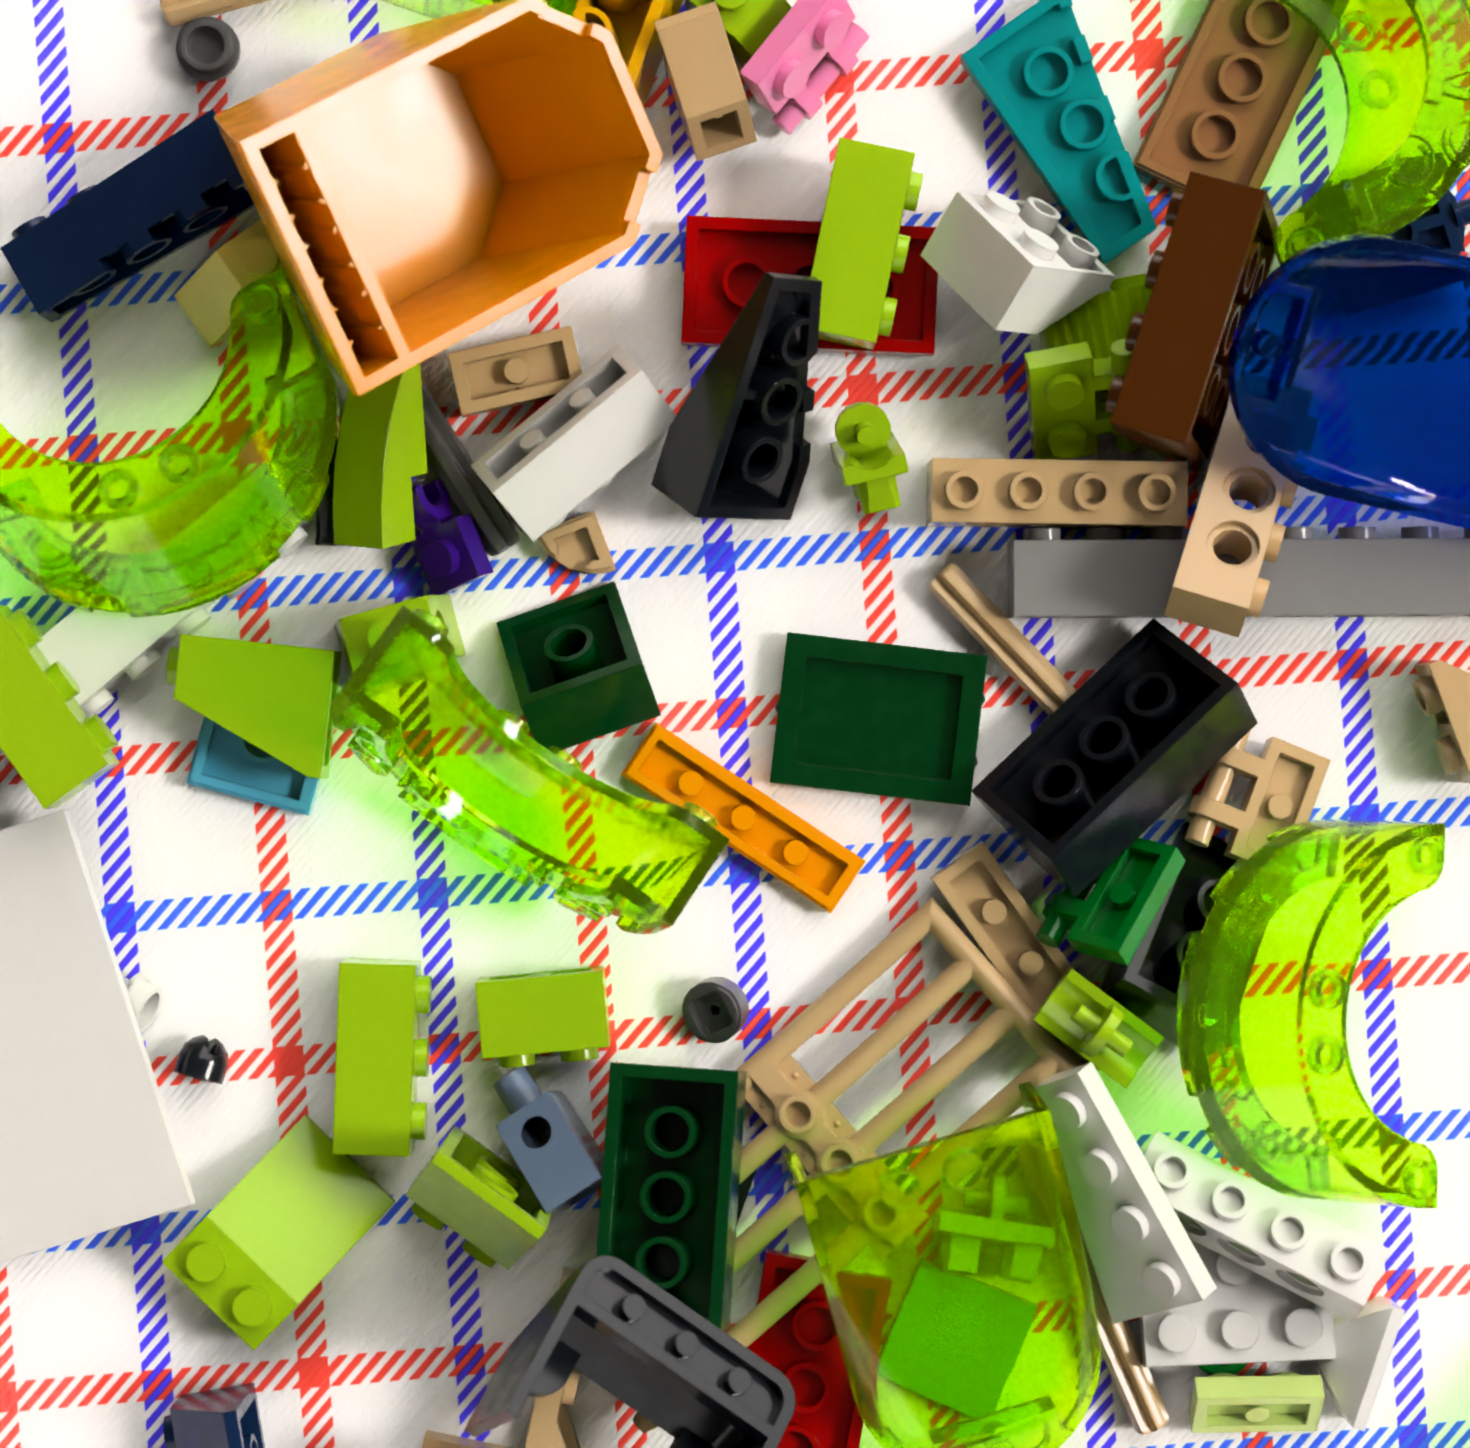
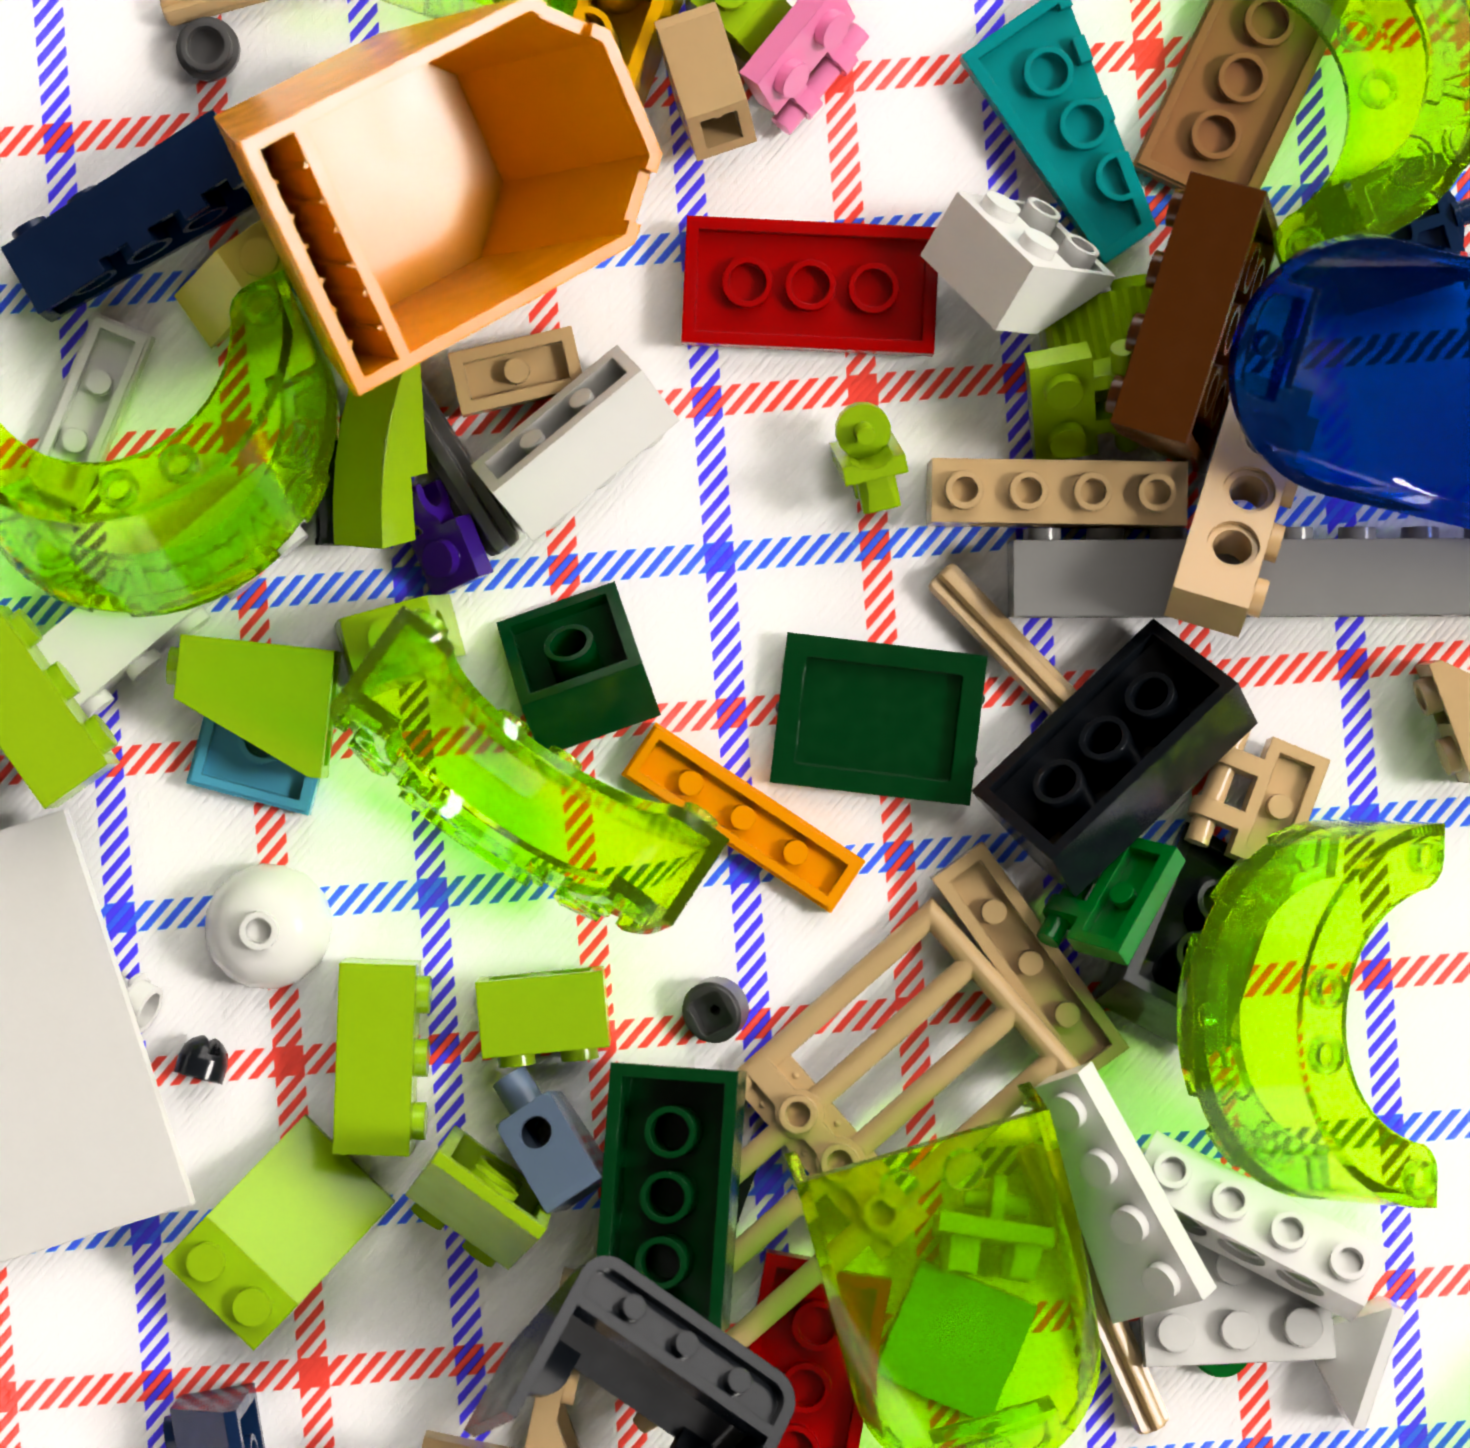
(96, 391): none -> white tile
(268, 926): none -> white cylinder
(579, 545): tan tile -> none
(742, 427): black wedge -> none
(862, 240): lime brick -> none
(1097, 1027): lime hips -> none
(1256, 1403): yellowish green plate -> none

